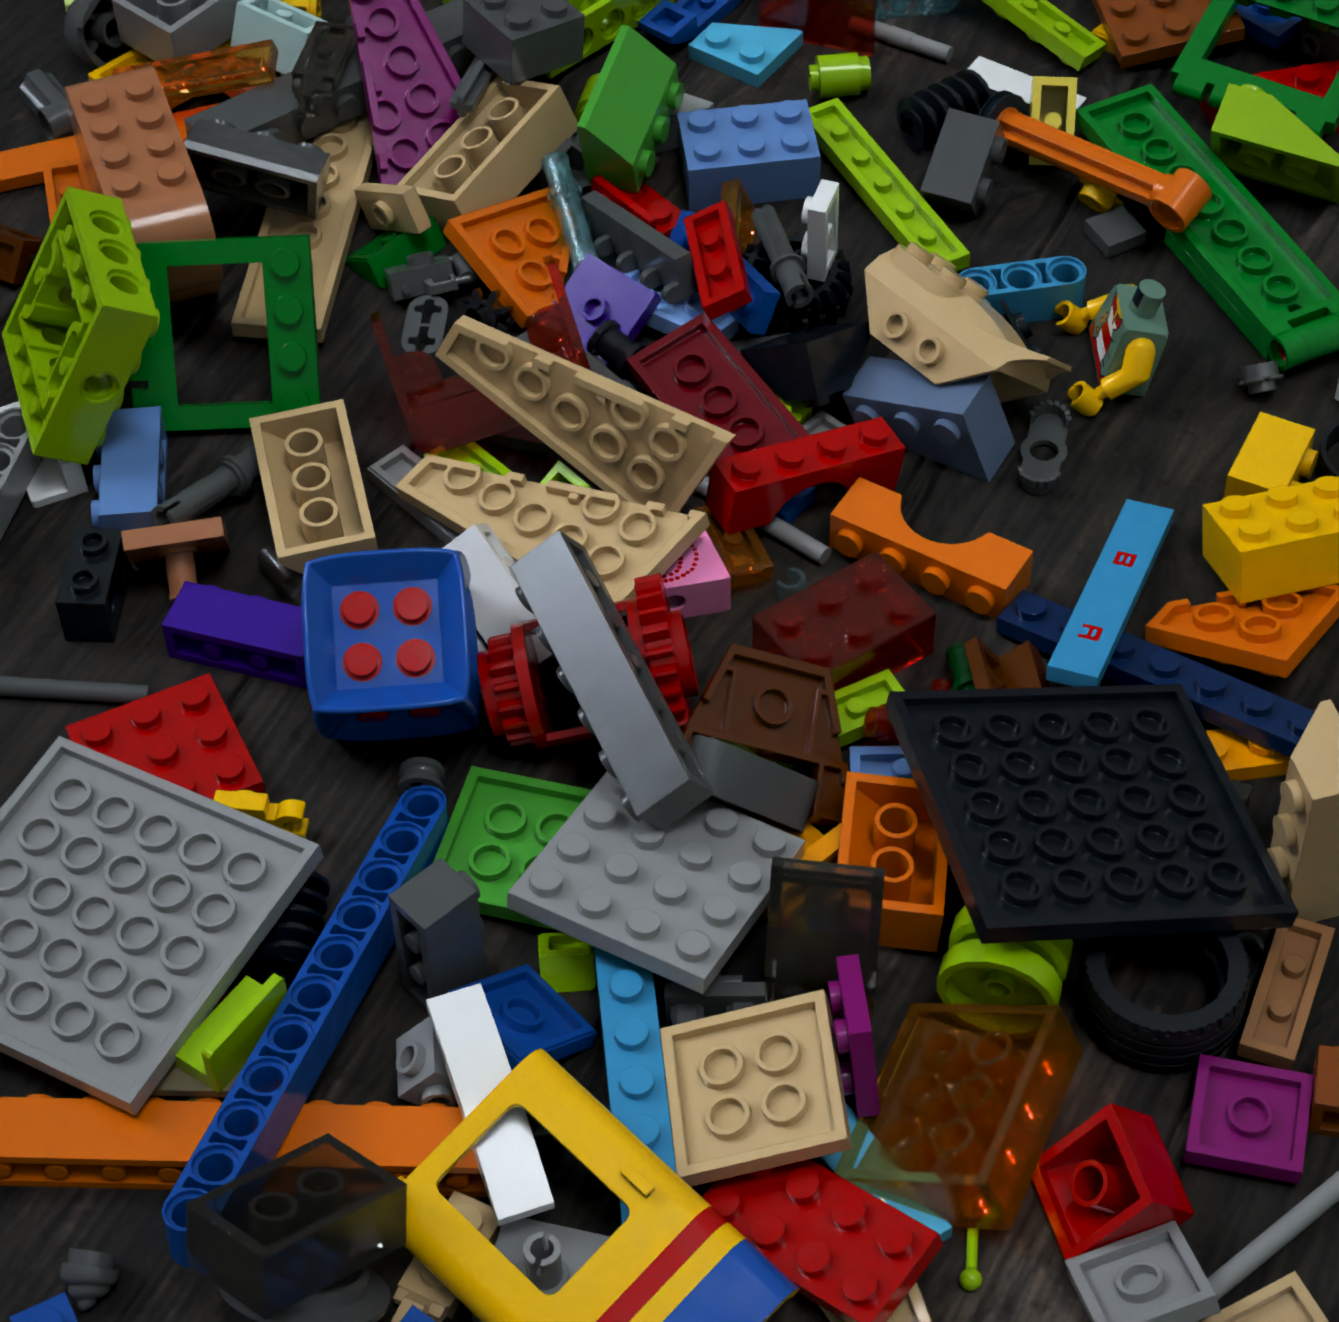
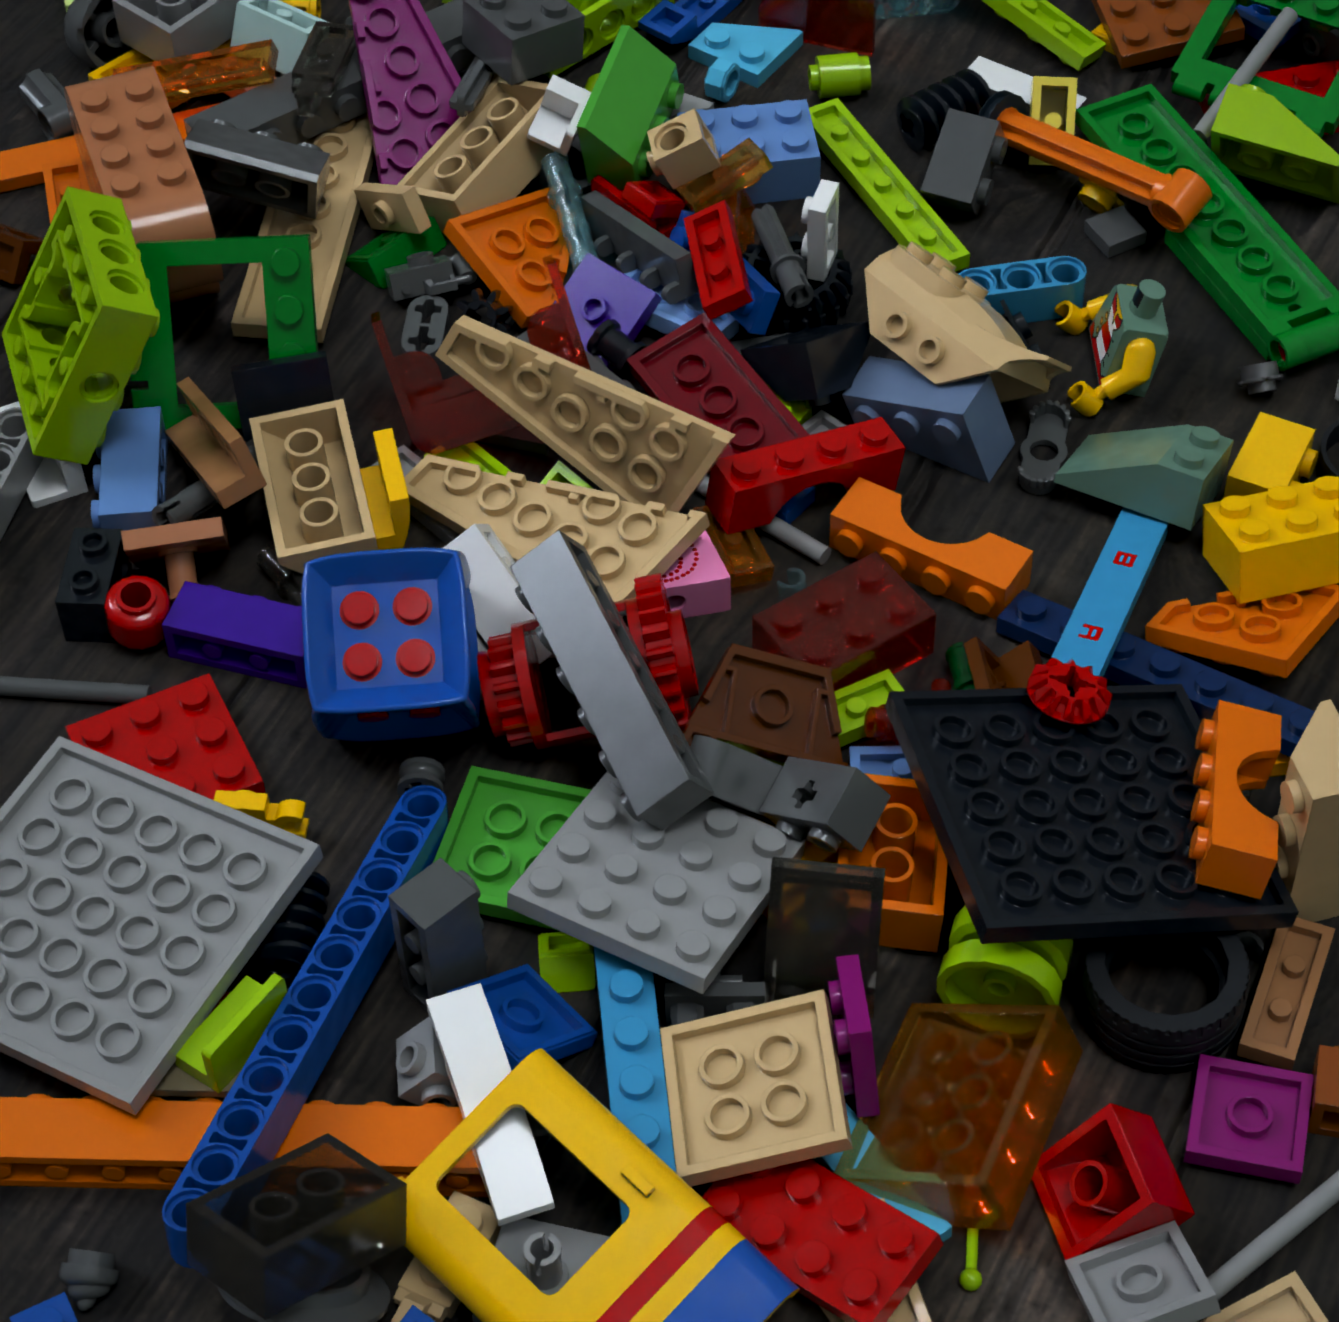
(136, 611): none -> red head
(214, 449): none -> medium nougat fence
(280, 386): none -> black tile
(387, 493): none -> yellow slope
(558, 115): none -> white panel
(653, 199): none -> red tile
(682, 149): none -> tan brick
(722, 80): none -> medium azure tile
(739, 169): none -> clear orange plate
(825, 804): none -> dark grey brick
(911, 41): light grey piece -> none
(1049, 692): none -> red gear
(1152, 470): none -> sand green slope
(1234, 840): none -> orange arch
(1250, 66): none -> light grey bar

